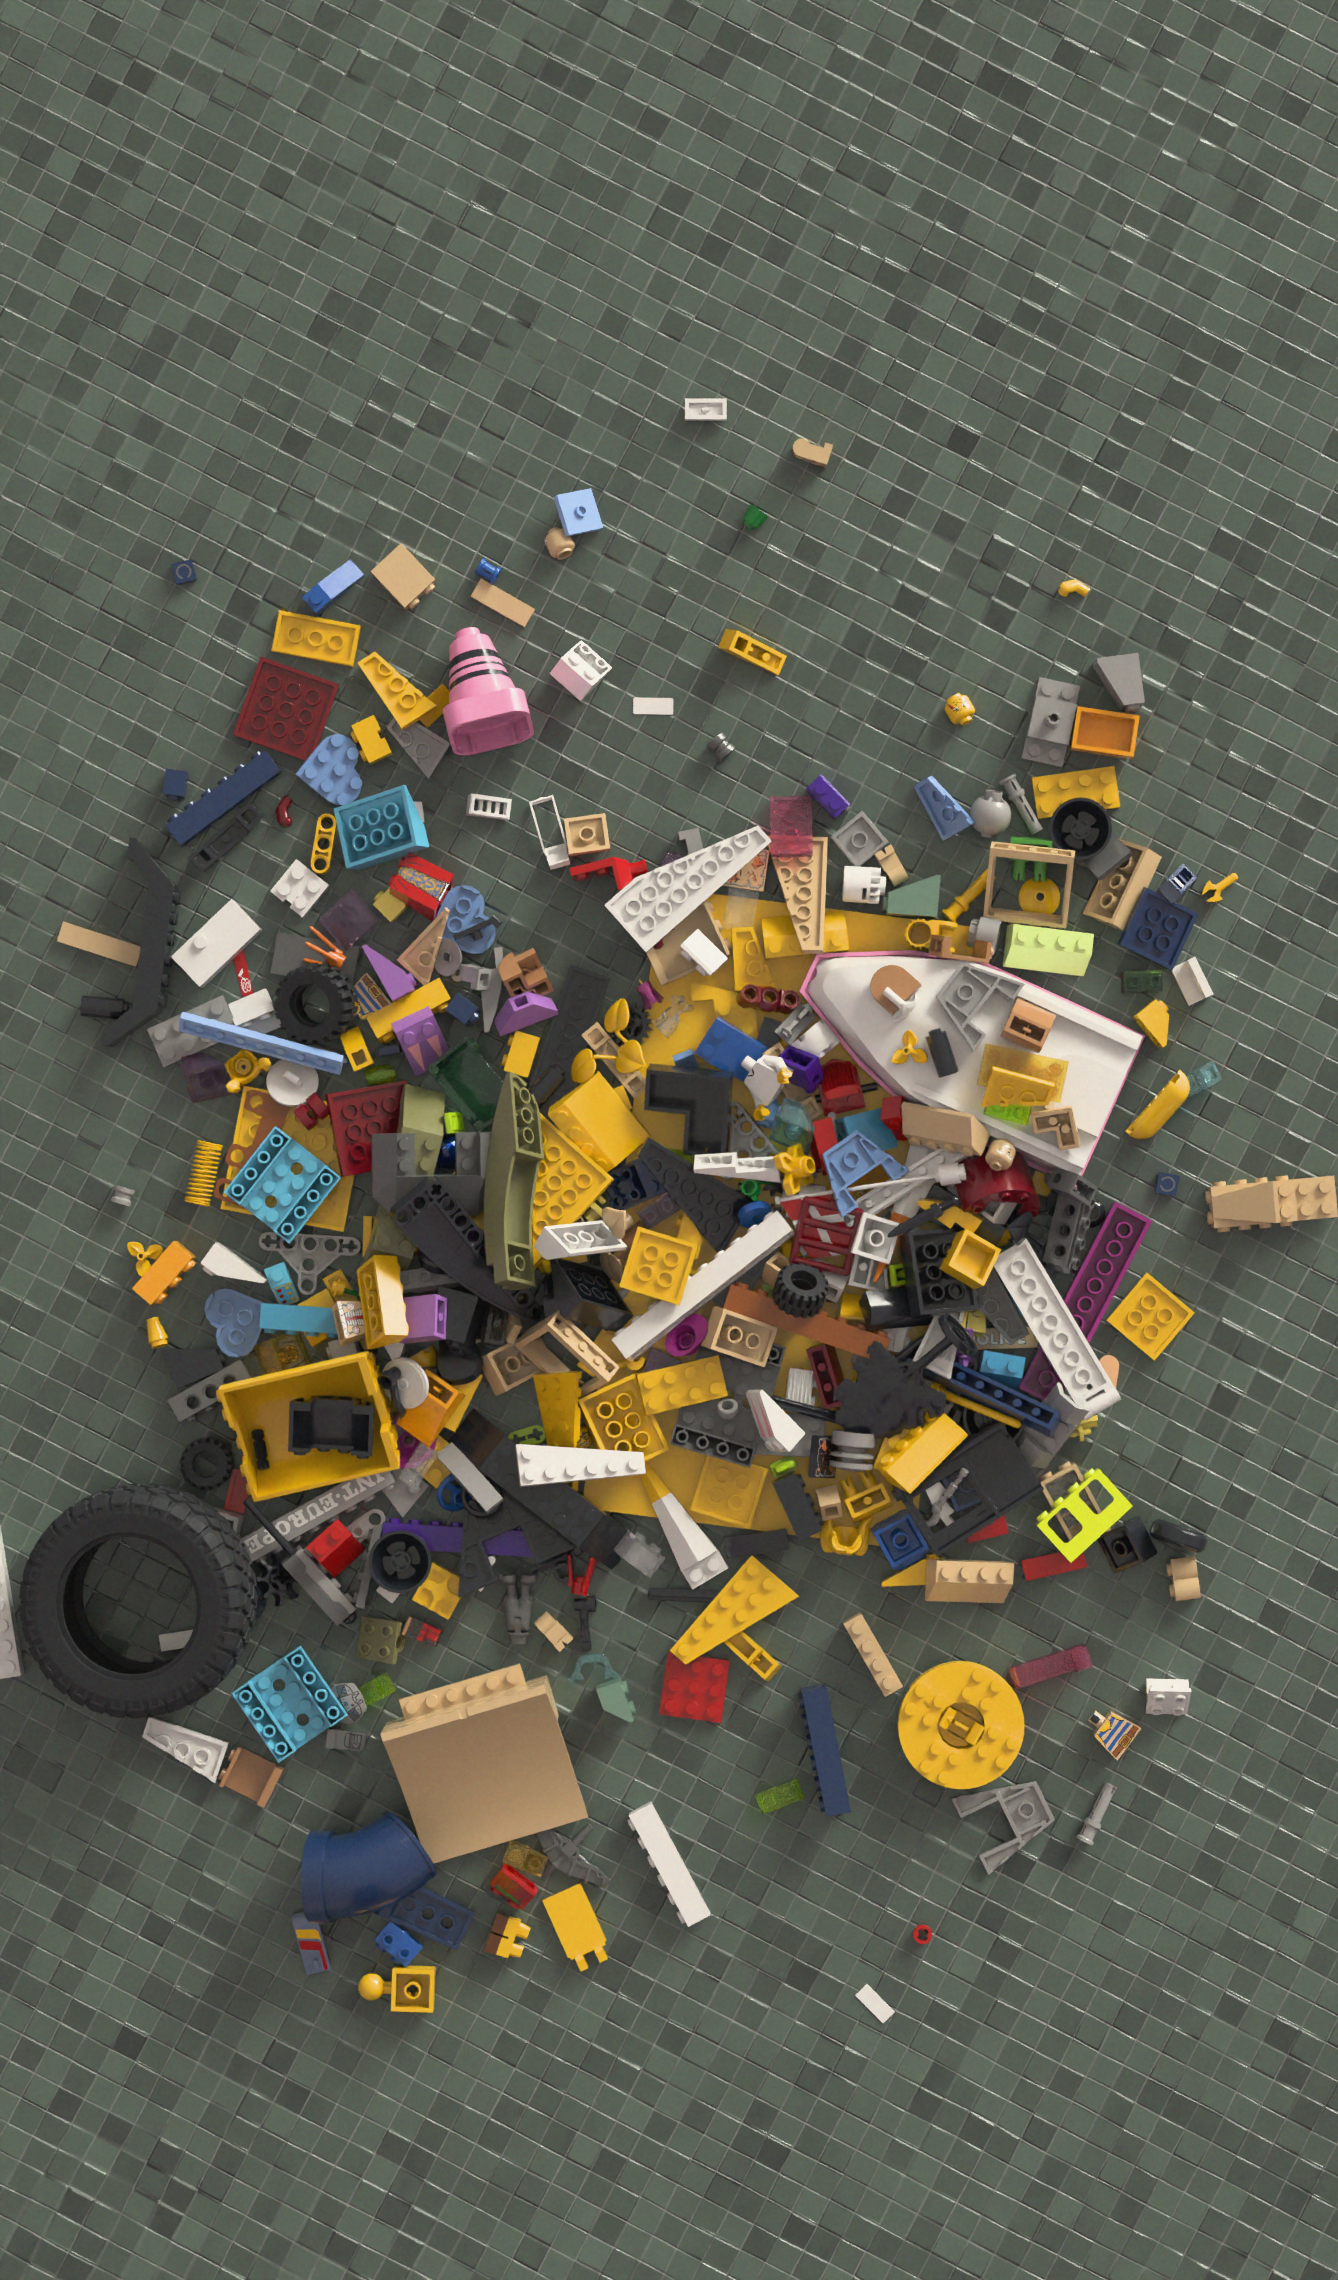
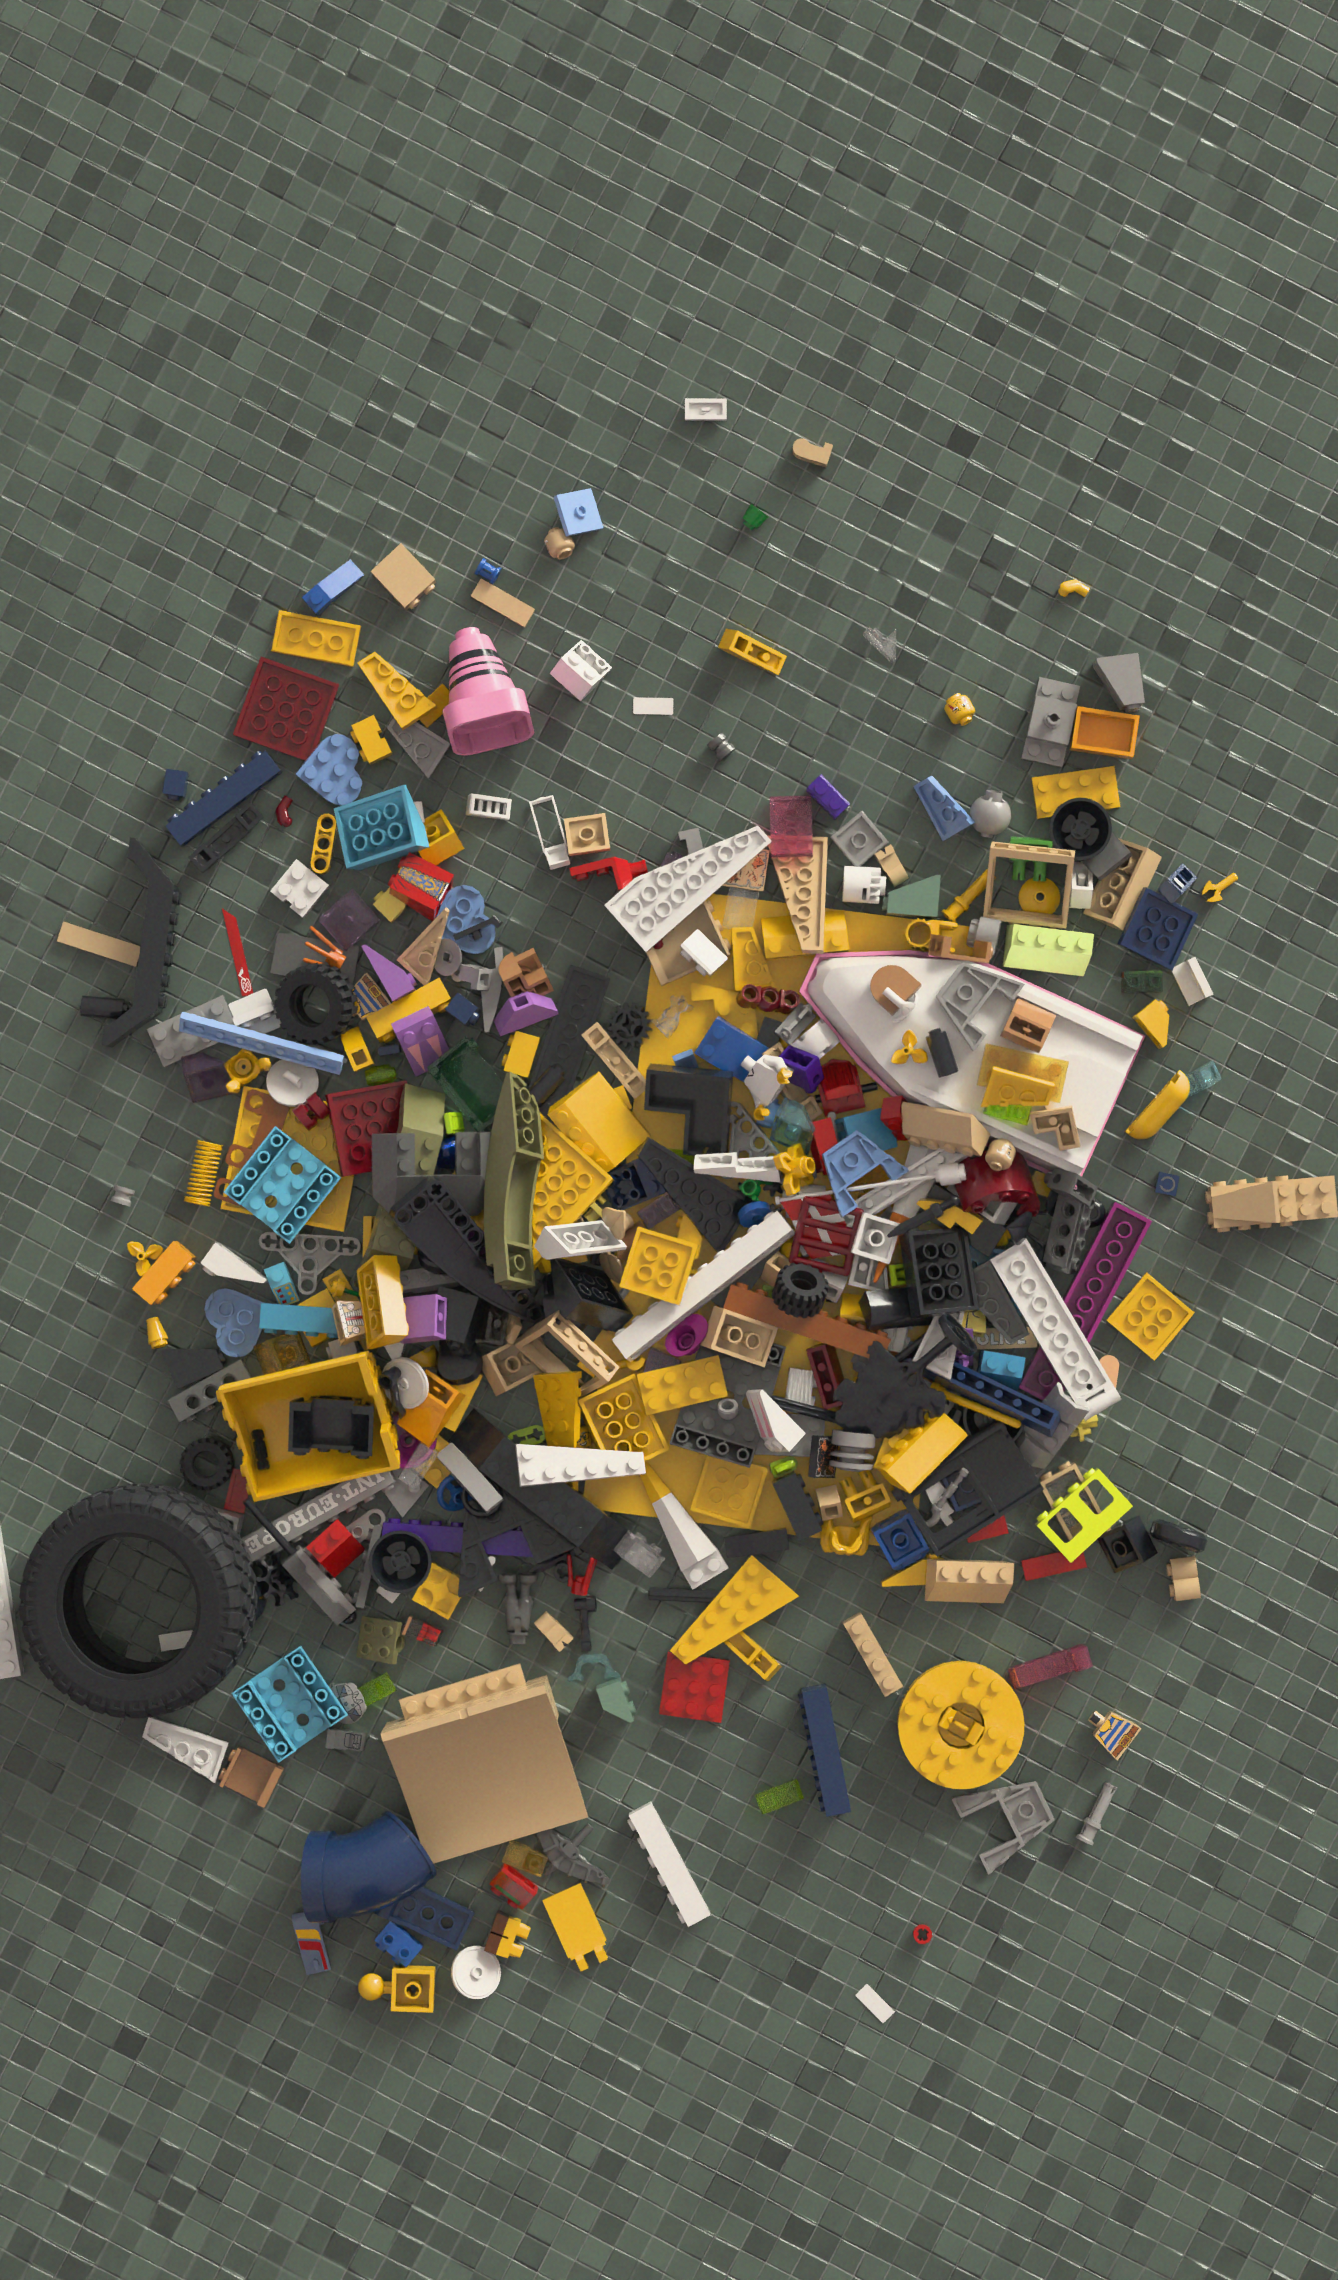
(184, 572): dark blue tile -> none
(216, 943): white brick -> none
(441, 839): none -> yellow slope
(475, 1972): none -> white shield
(629, 1055): yellow plant -> none
(648, 994): flat silver piece -> none
(887, 647): none -> clear slope
(970, 1259): yellow piece -> none
(1016, 795): light grey pin -> none
(1081, 887): none -> white slope
(1167, 1696): white bracket -> none

